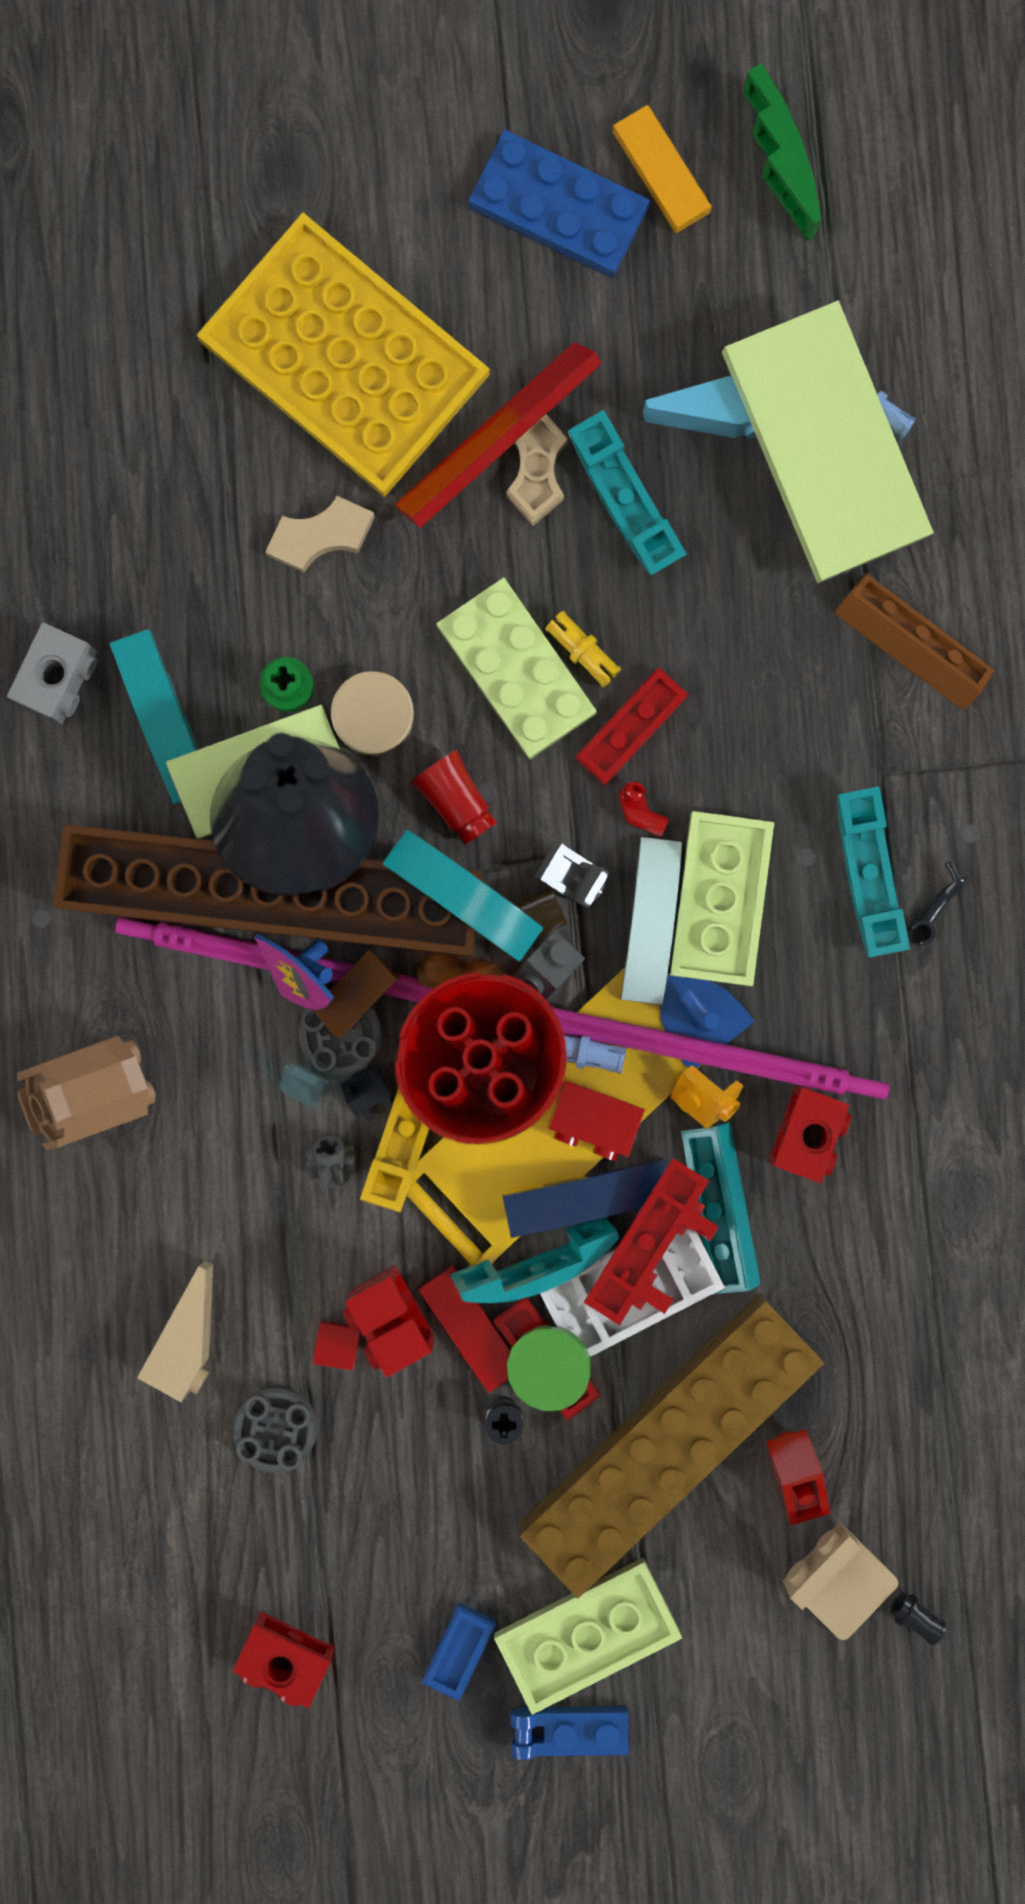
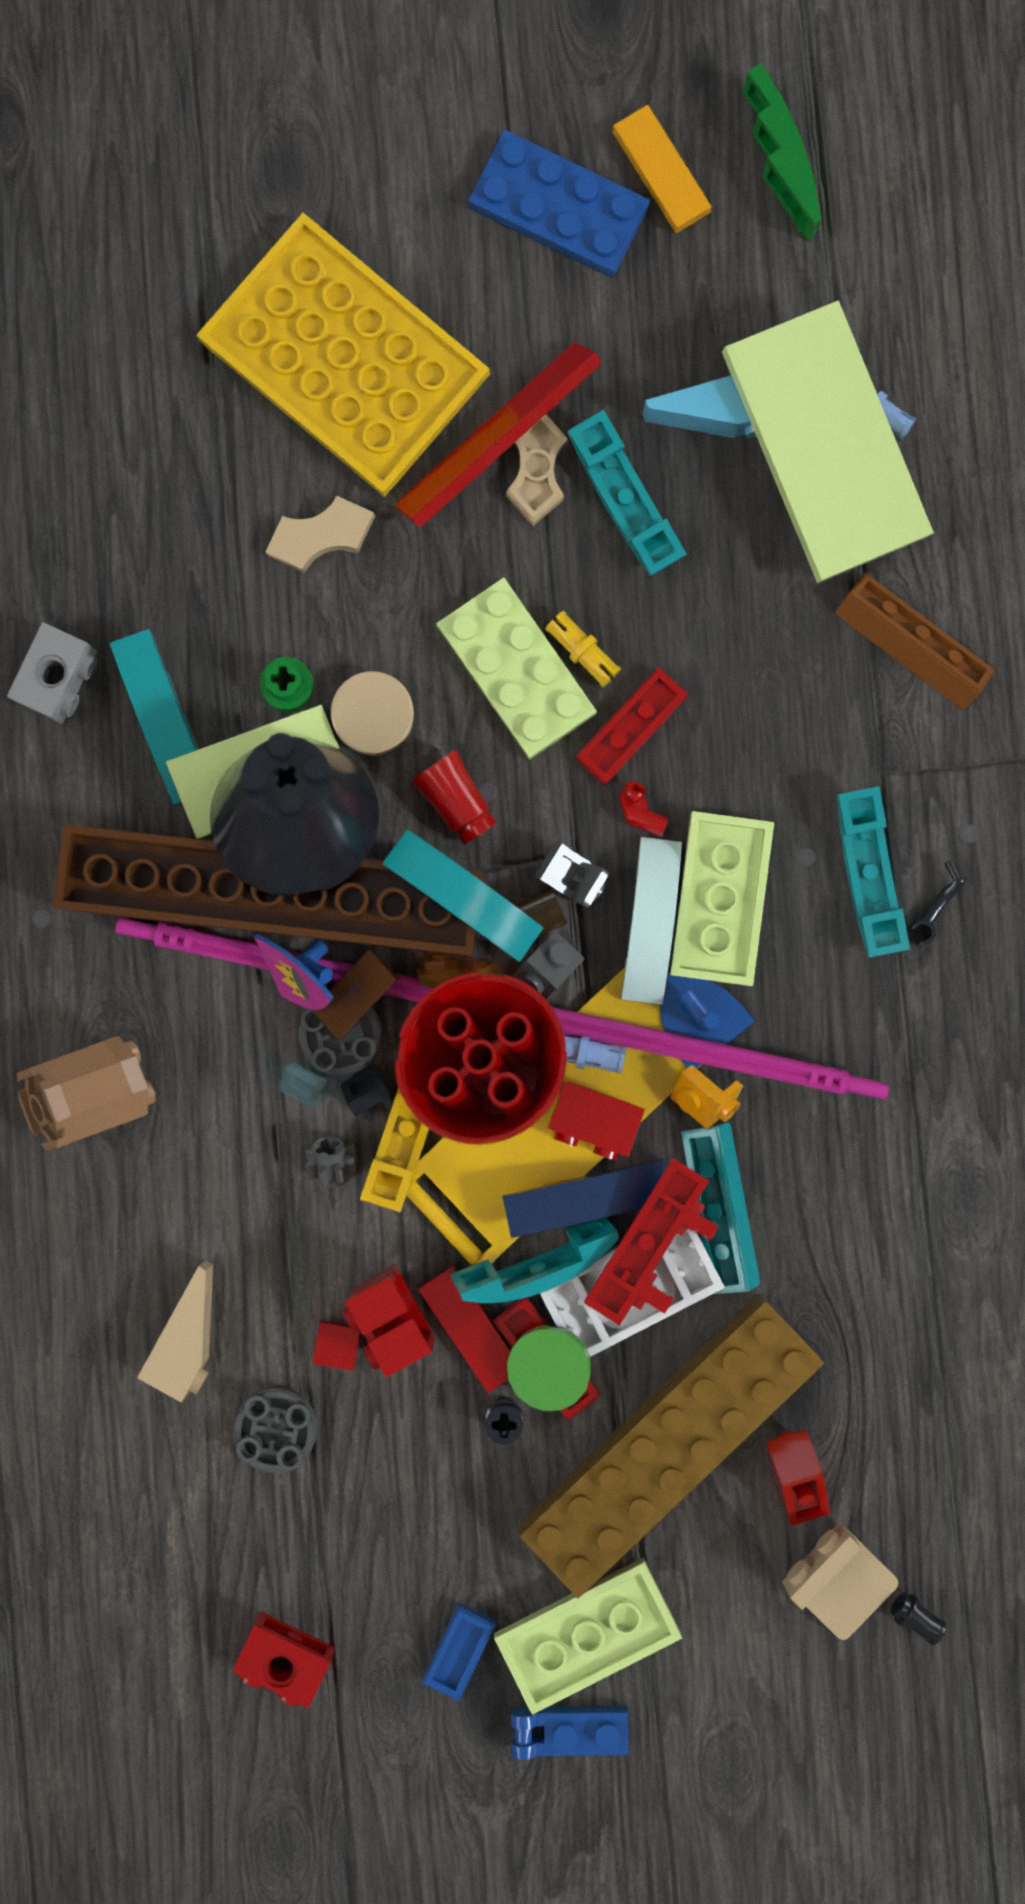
(789, 1148): red brick -> none

